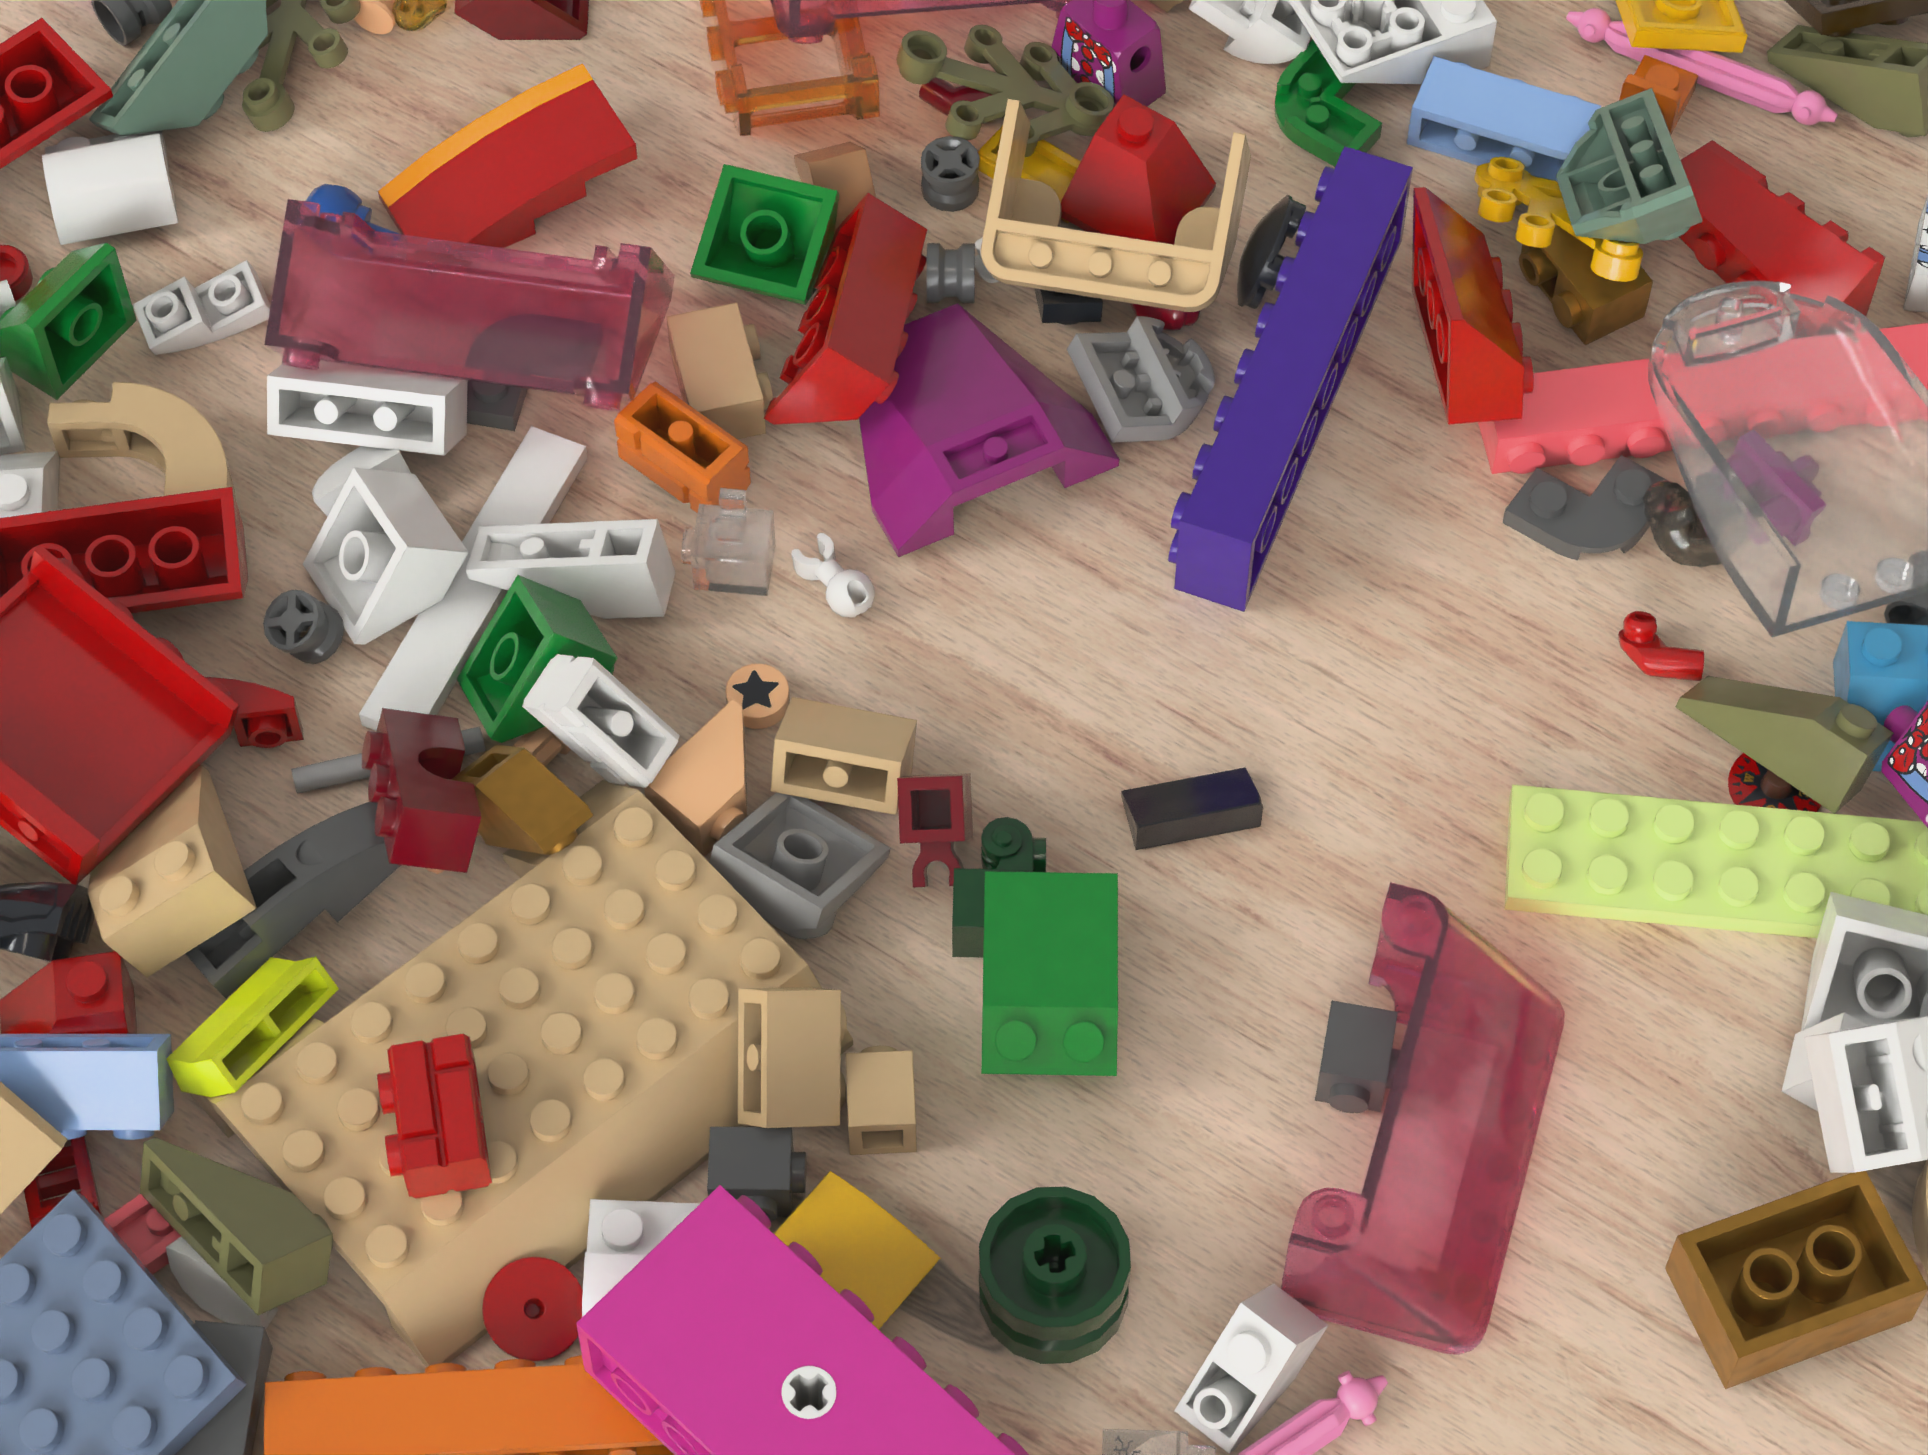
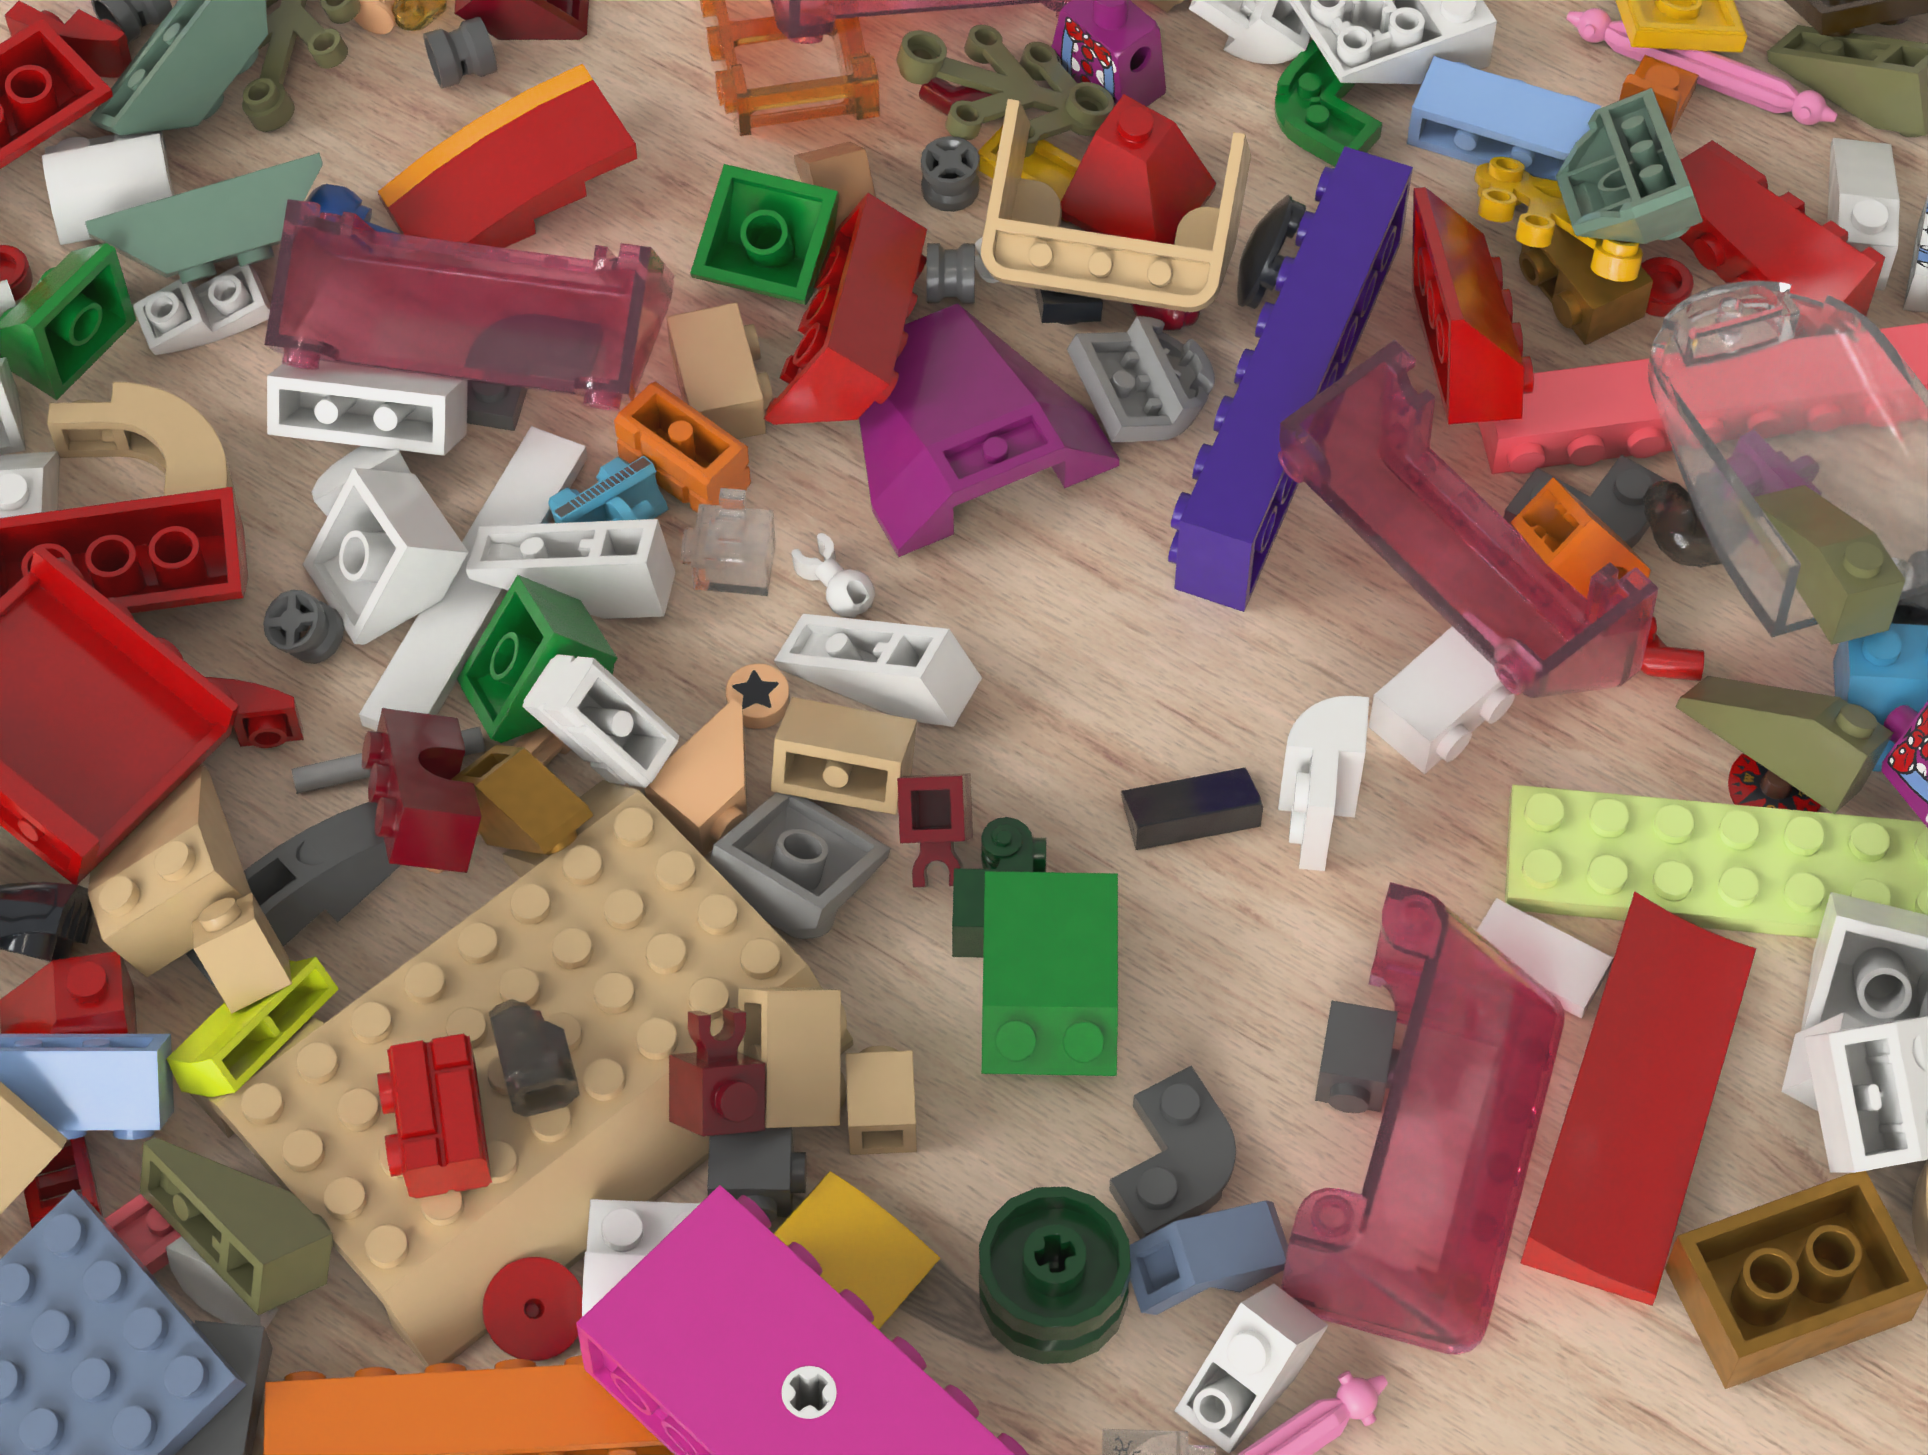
(96, 41): none -> red slope
(209, 223): none -> sand green wedge
(240, 951): none -> tan brick
(460, 52): none -> dark grey wheel
(533, 1059): none -> clear smoke rock
(621, 493): none -> medium azure hips
(716, 1085): none -> dark red brick
(883, 665): none -> white slope
(1193, 1161): none -> dark grey plate
(1212, 1250): none -> sand blue slope
(1323, 773): none -> white brick
(1372, 463): none -> clear pink windscreen
(1439, 702): none -> white piece
(1552, 957): none -> white tile
(1573, 537): none -> orange torso
(1639, 1105): none -> red arch
(1670, 284): none -> red tile
(1844, 565): none -> olive slope
(1865, 198): none -> white slope

